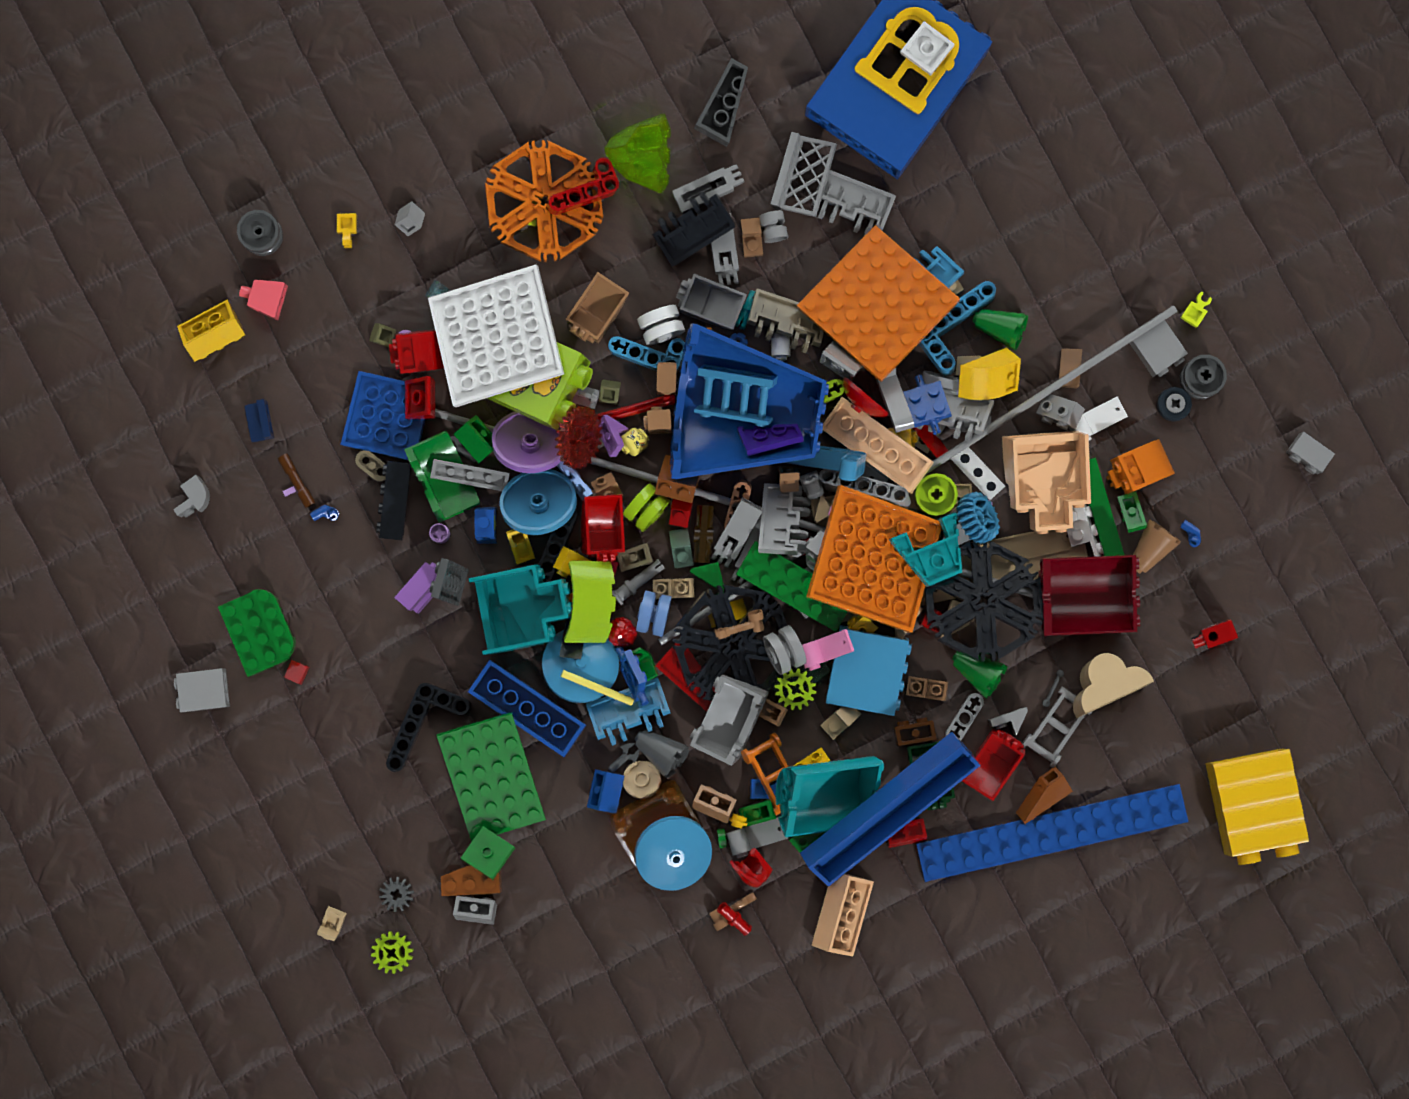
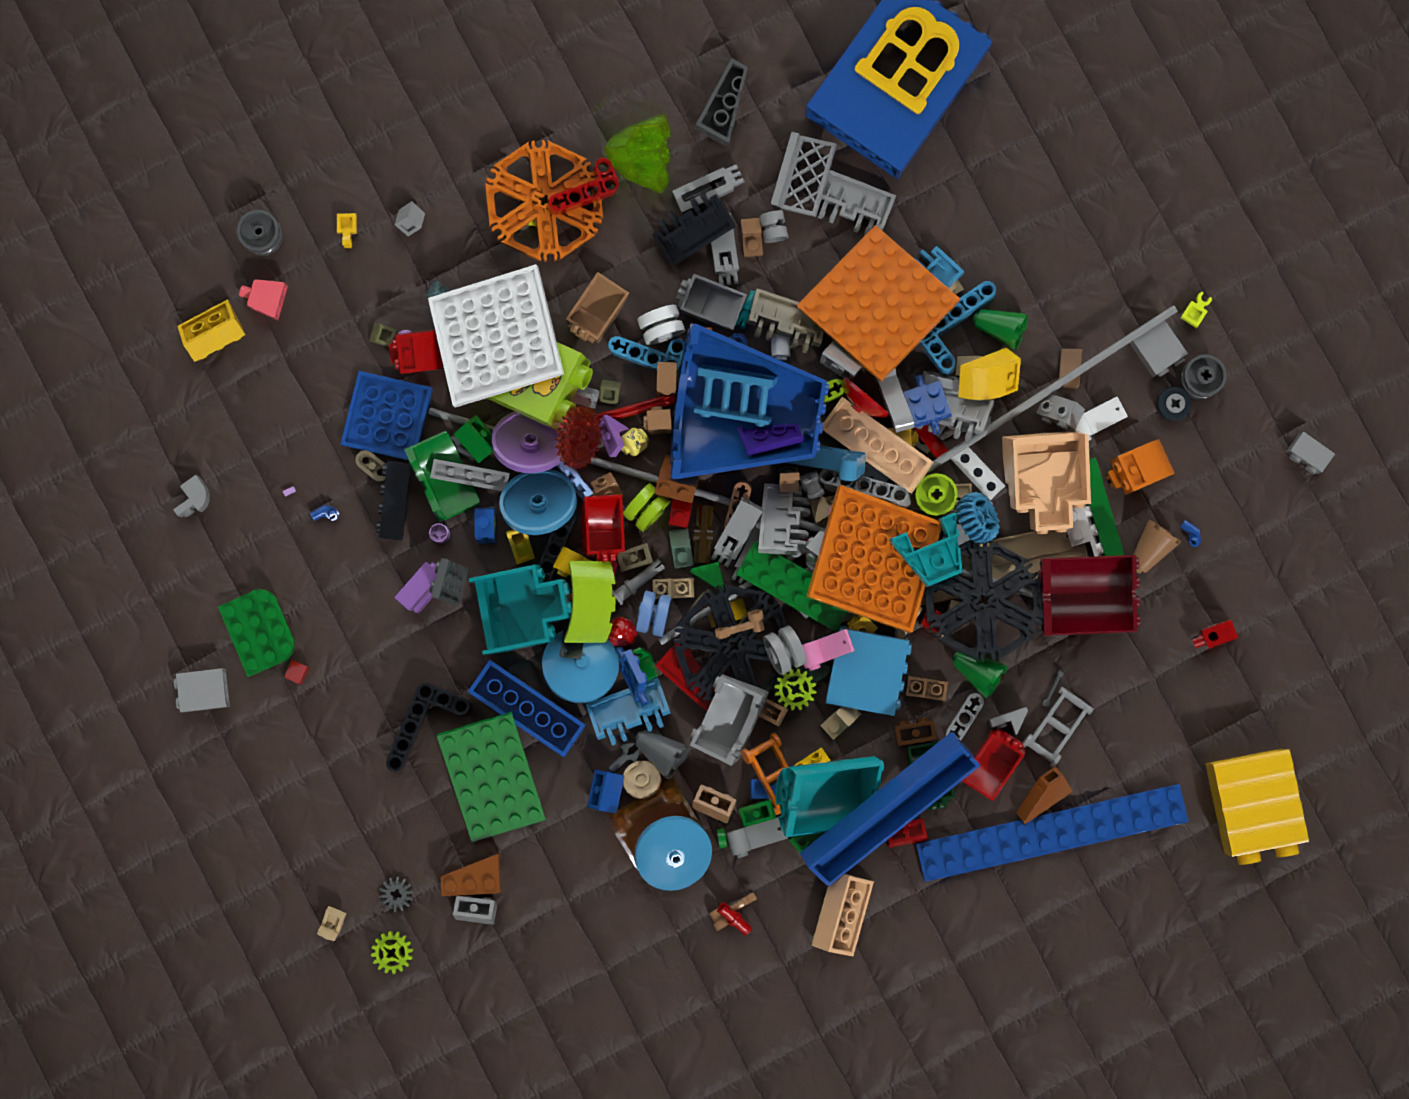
(259, 421): dark blue panel -> none
(290, 470): reddish brown piece -> none
(420, 398): red slope -> none
(487, 853): green plate -> none
(597, 687): light yellow bar -> none
(738, 820): yellow plate -> none
(753, 869): red helmet -> none
(927, 48): white plate -> none
(1107, 680): tan brick -> none
(1132, 512): green slope -> none

